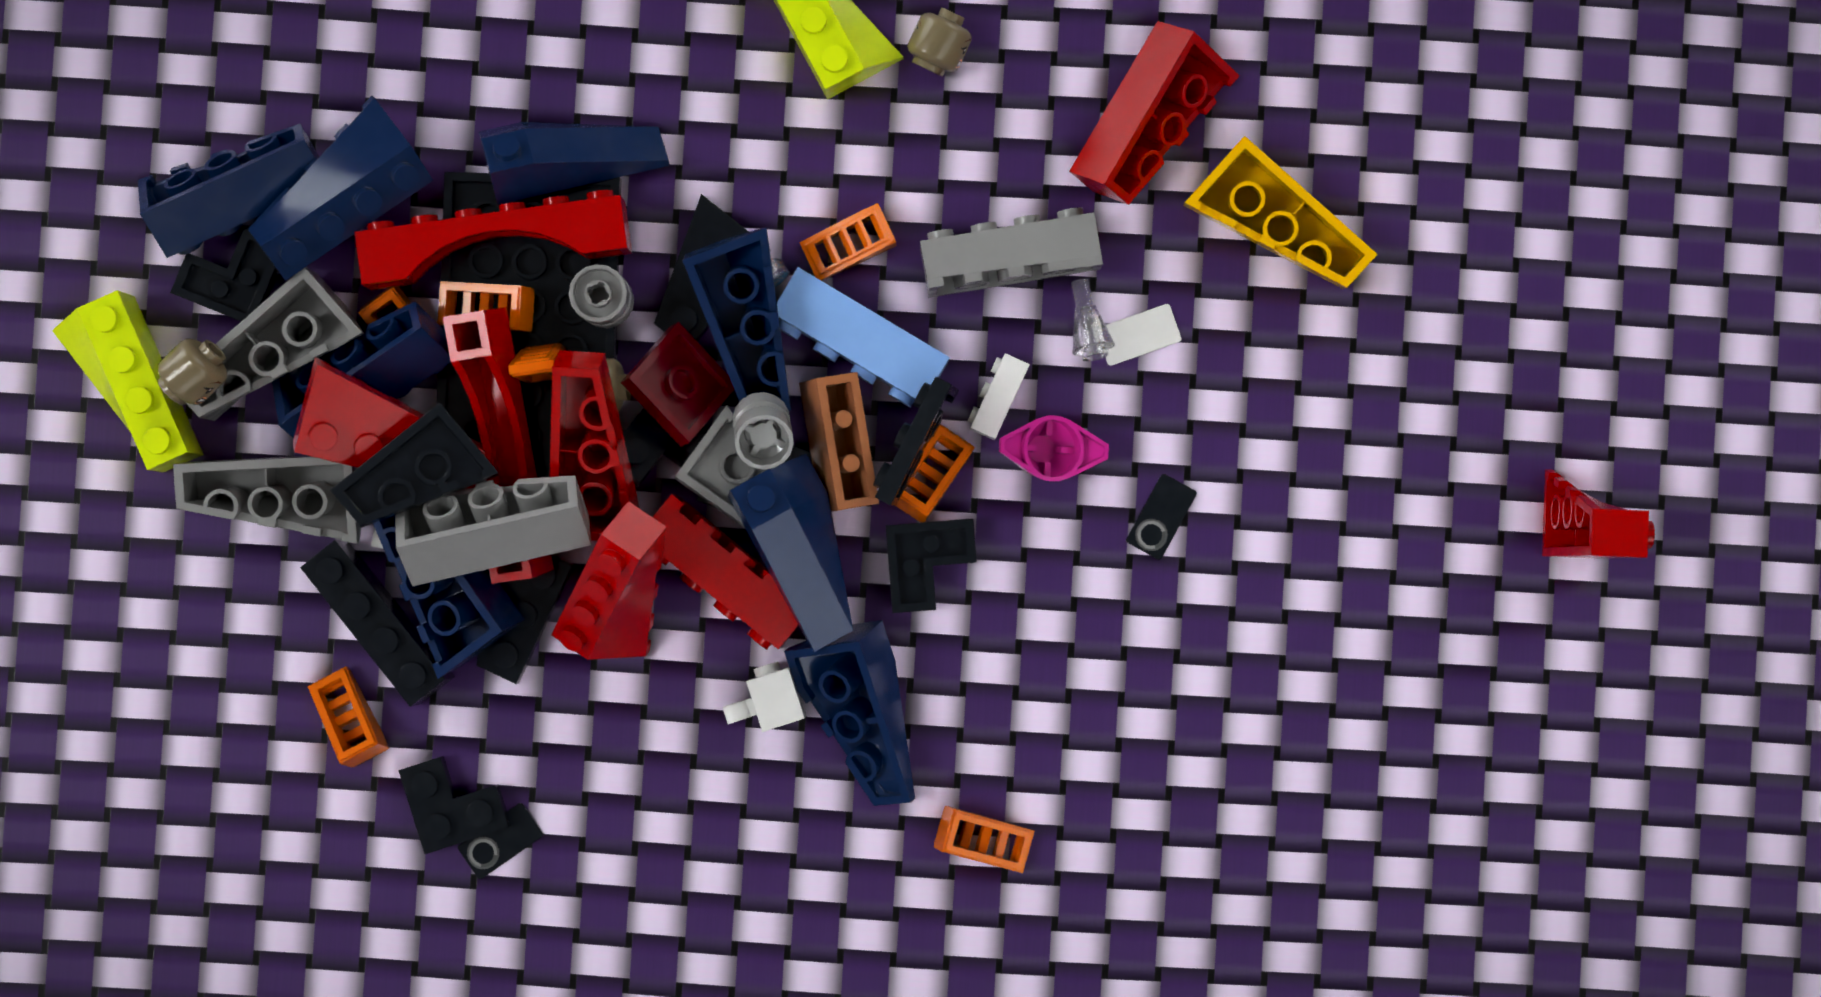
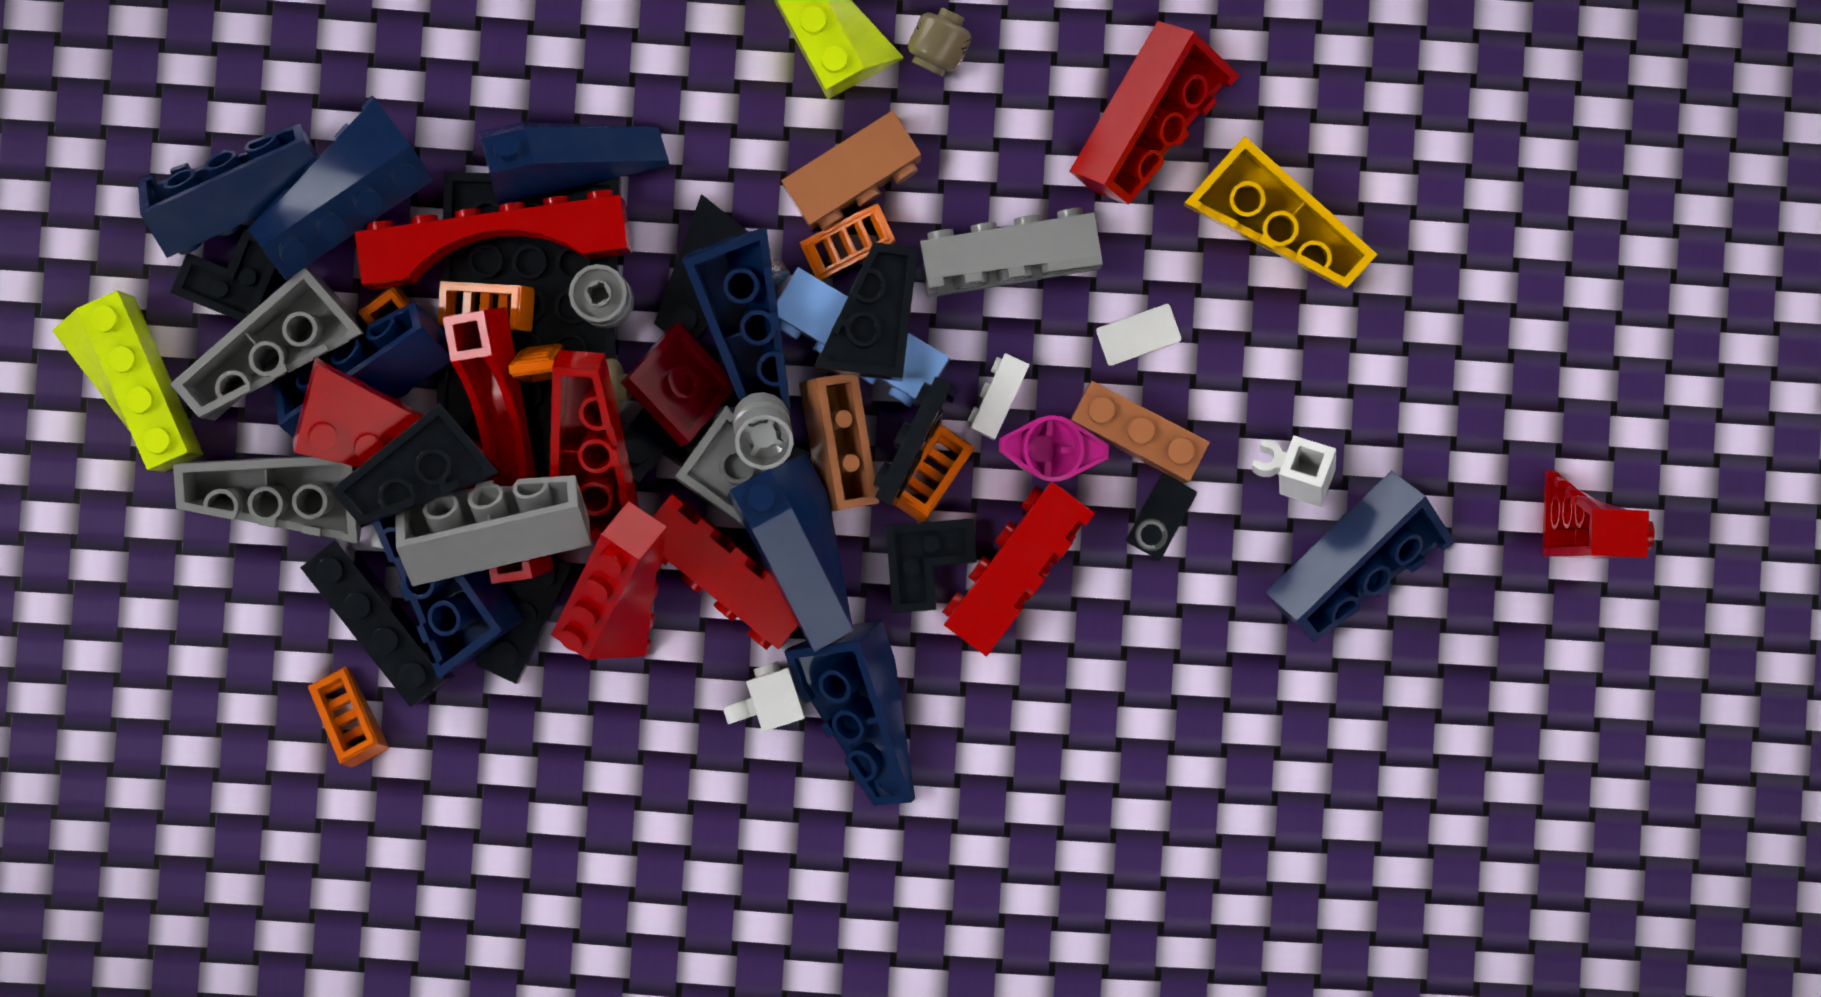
(192, 371): dark tan head -> none
(441, 815): black plate -> none
(496, 848): black sticker -> none
(853, 172): none -> nougat brick
(875, 319): none -> black wing
(948, 829): orange slope -> none
(1017, 567): none -> red wedge
(1090, 333): clear cone -> none
(1139, 432): none -> nougat brick
(1302, 471): none -> white brick
(1359, 557): none -> dark blue wedge

